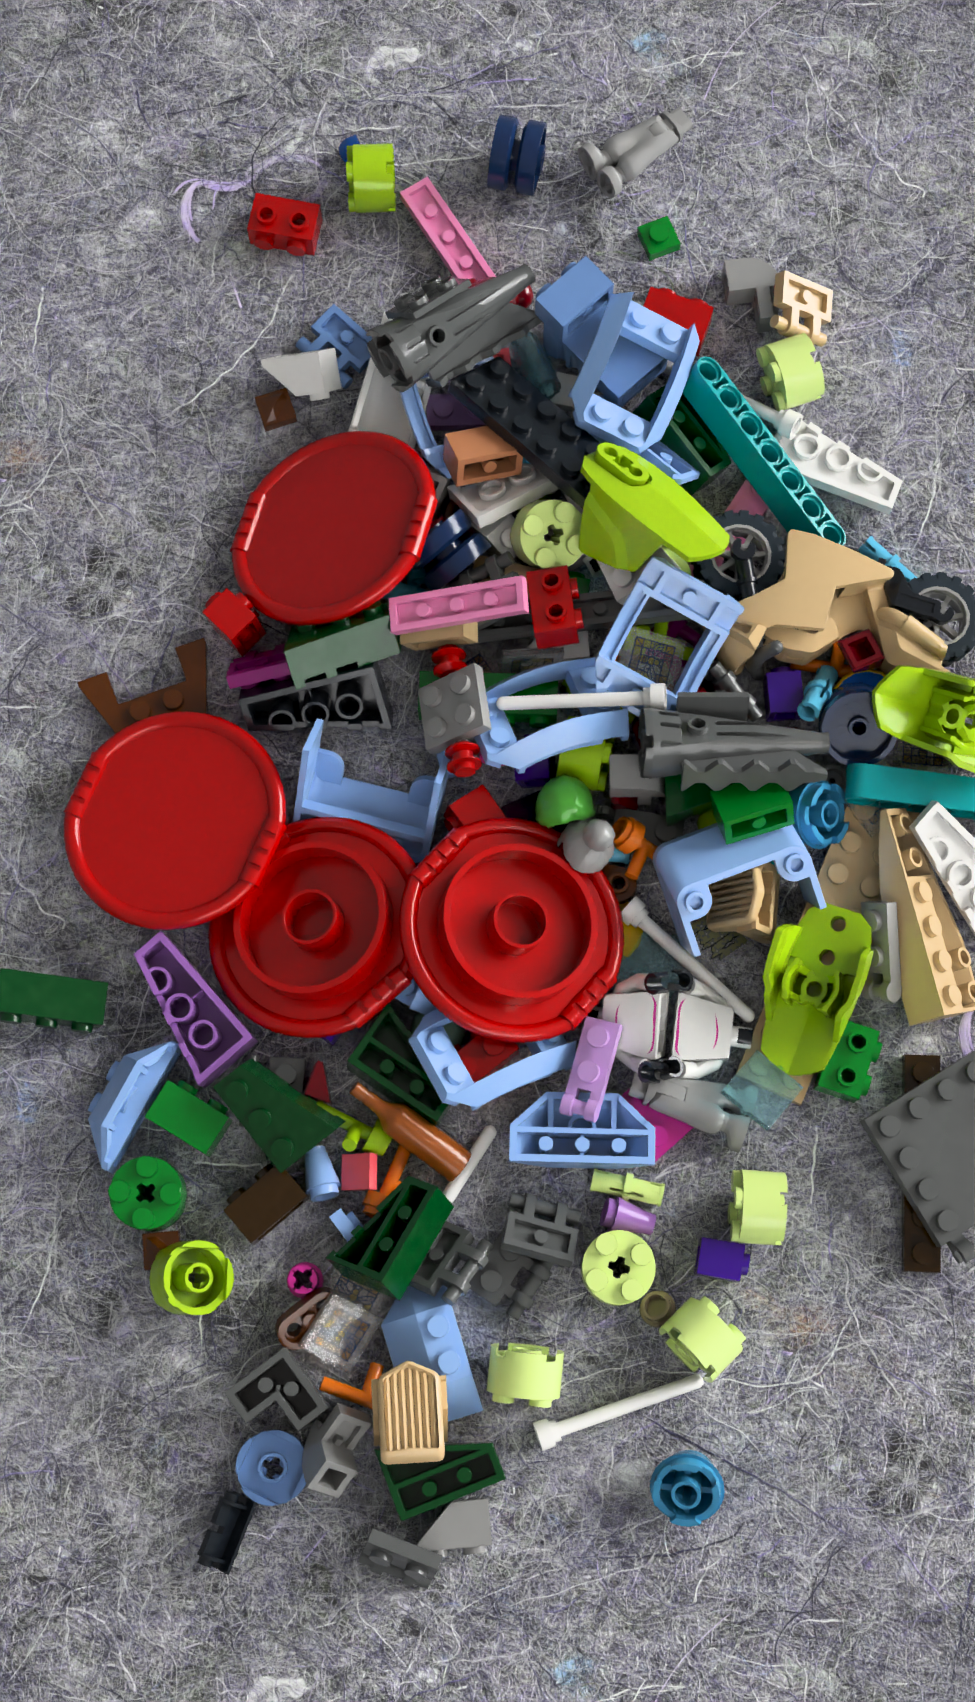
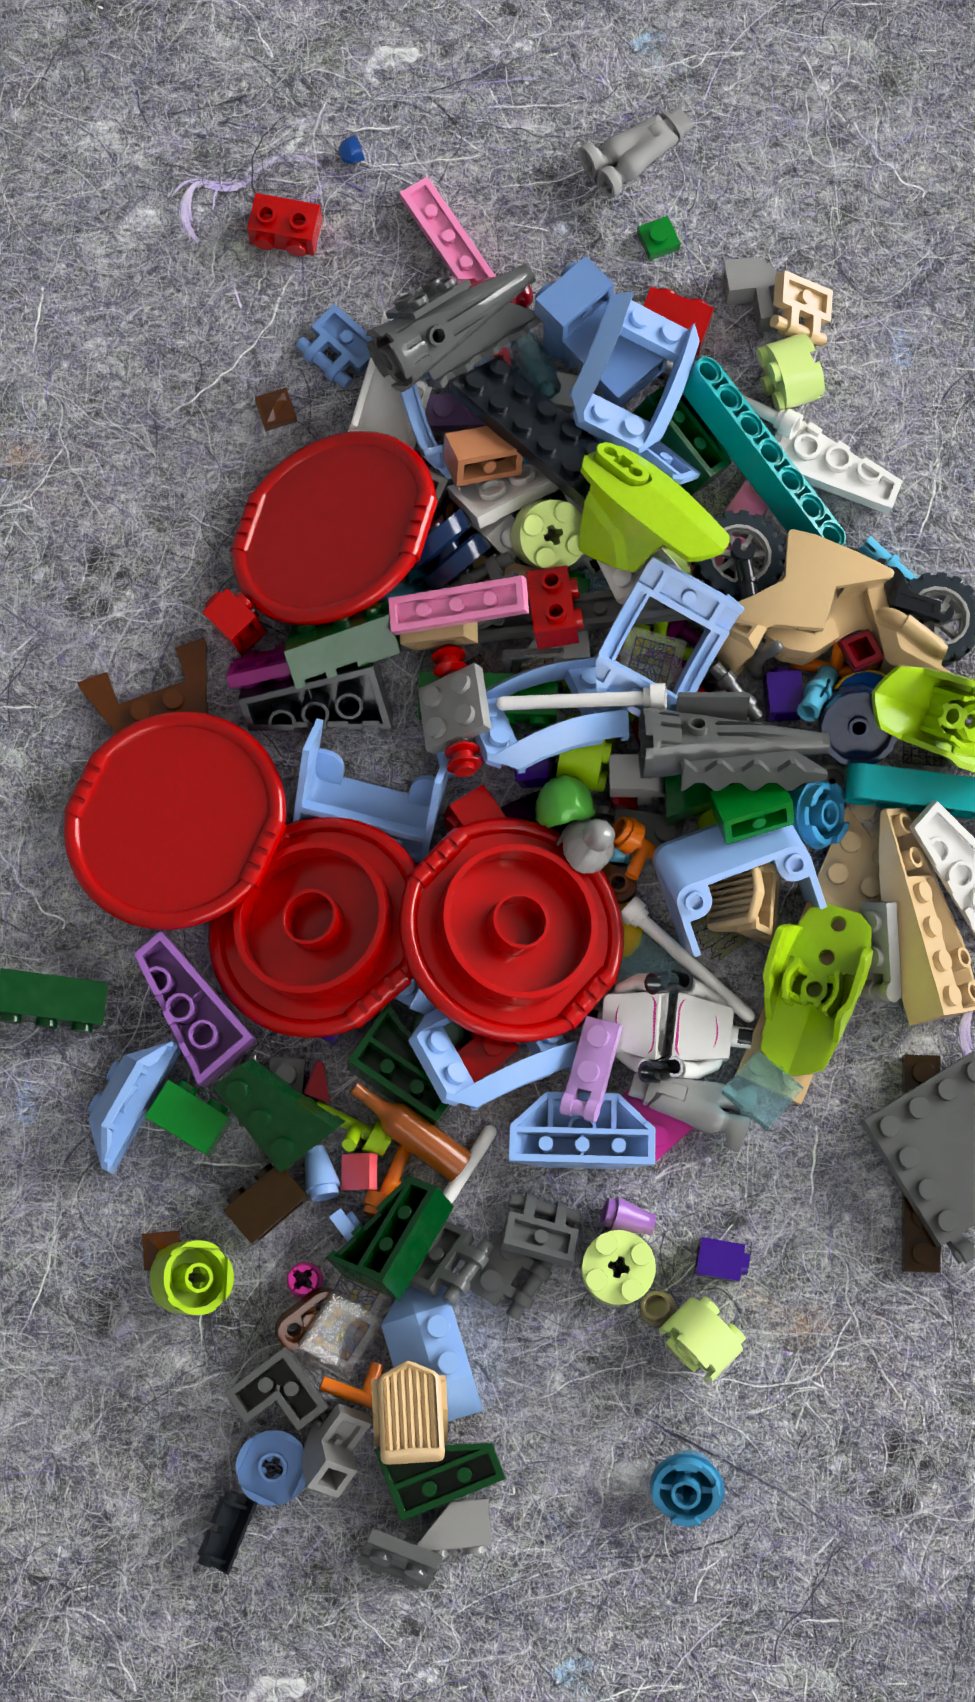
(127, 1194): green brick -> none
(306, 372): white slope -> none
(371, 178): lime brick -> none
(517, 155): dark blue wheel -> none
(524, 1373): yellowish green brick -> none
(551, 1431): white piece -> none
(627, 1187): yellowish green pin -> none
(758, 1207): yellowish green brick -> none
(848, 1067): green brick -> none

